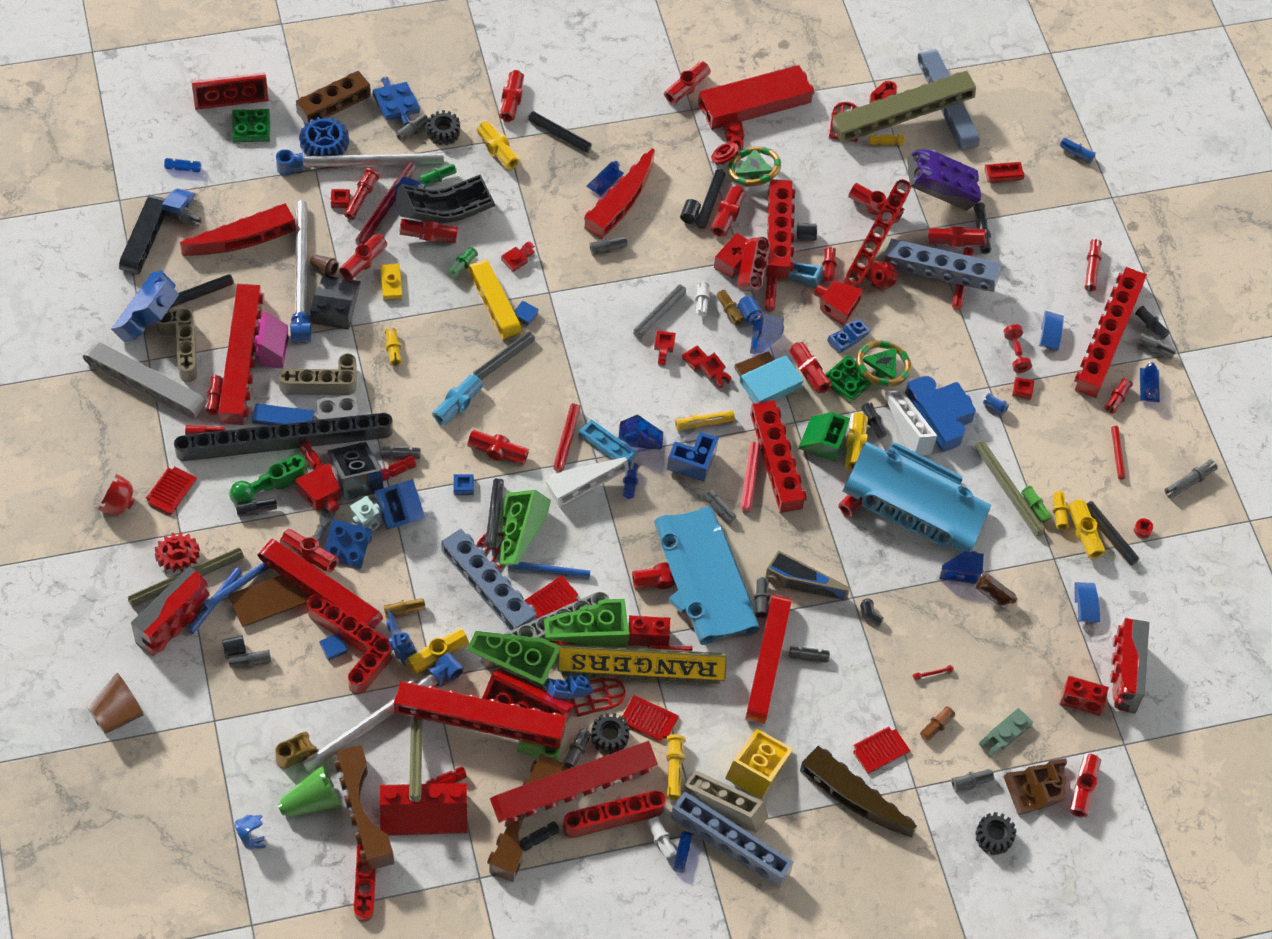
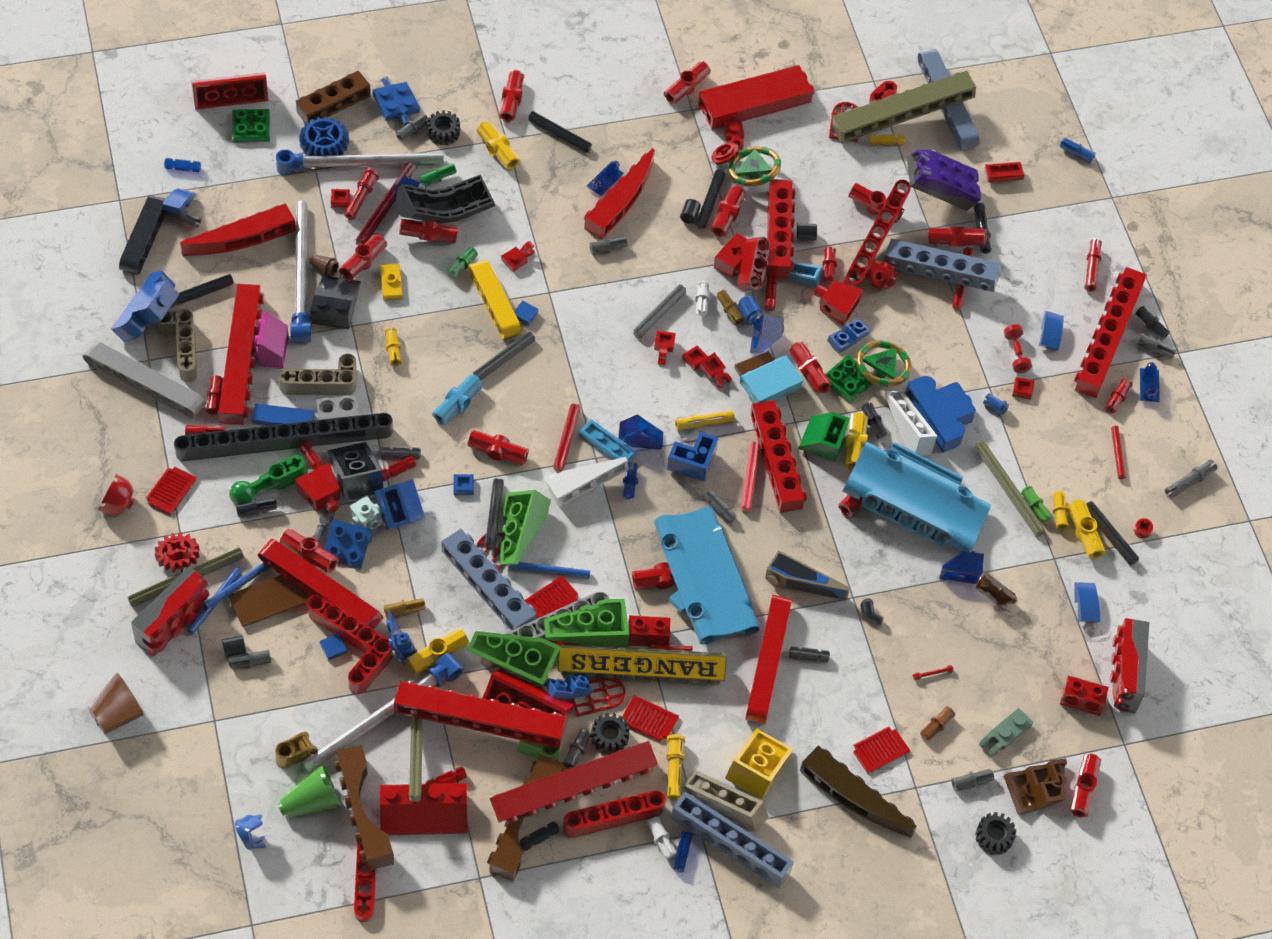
(762, 597): dark grey axle -> none

